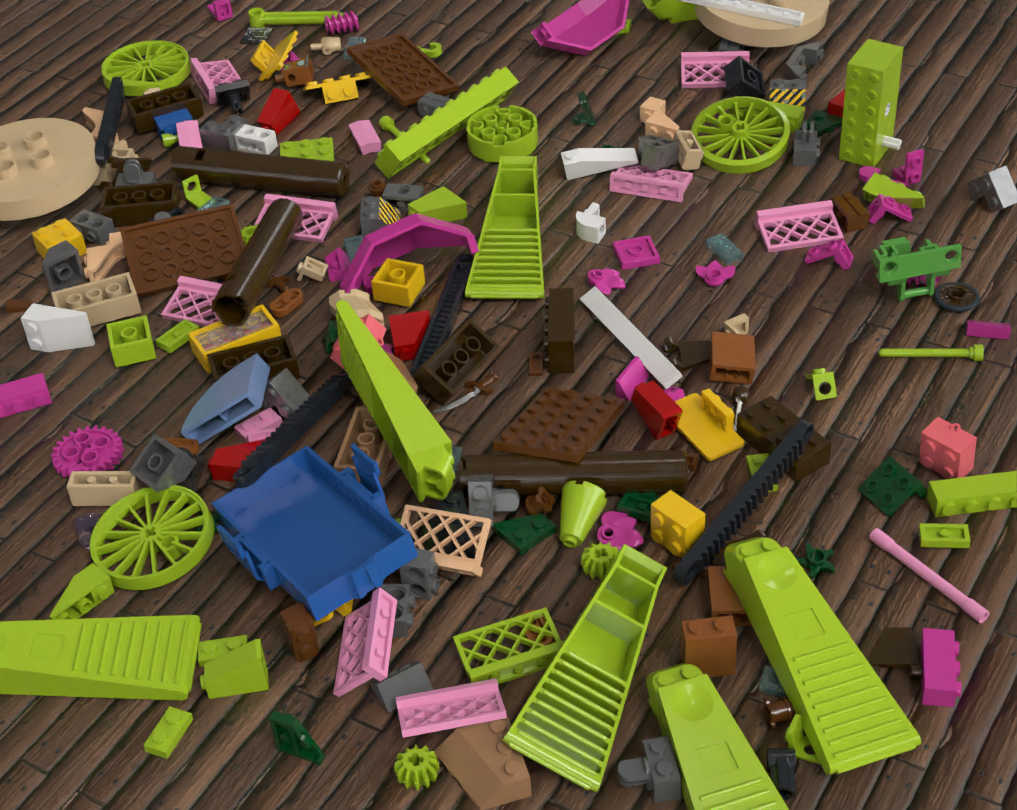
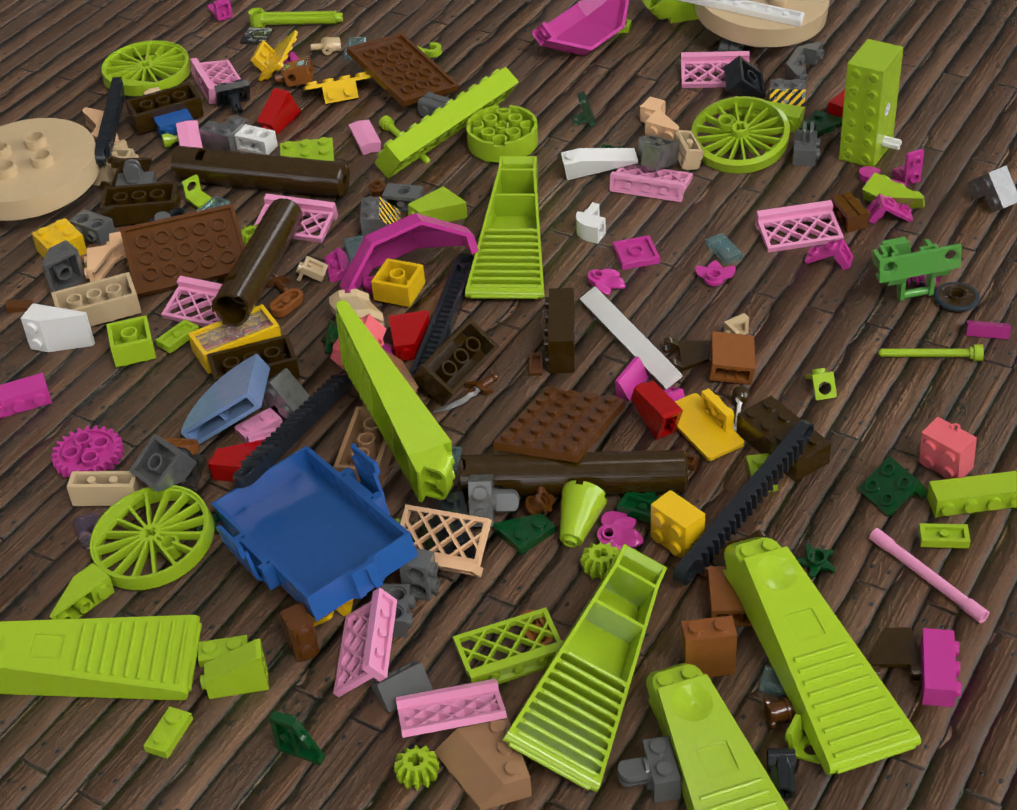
(339, 22): dark pink piece -> none

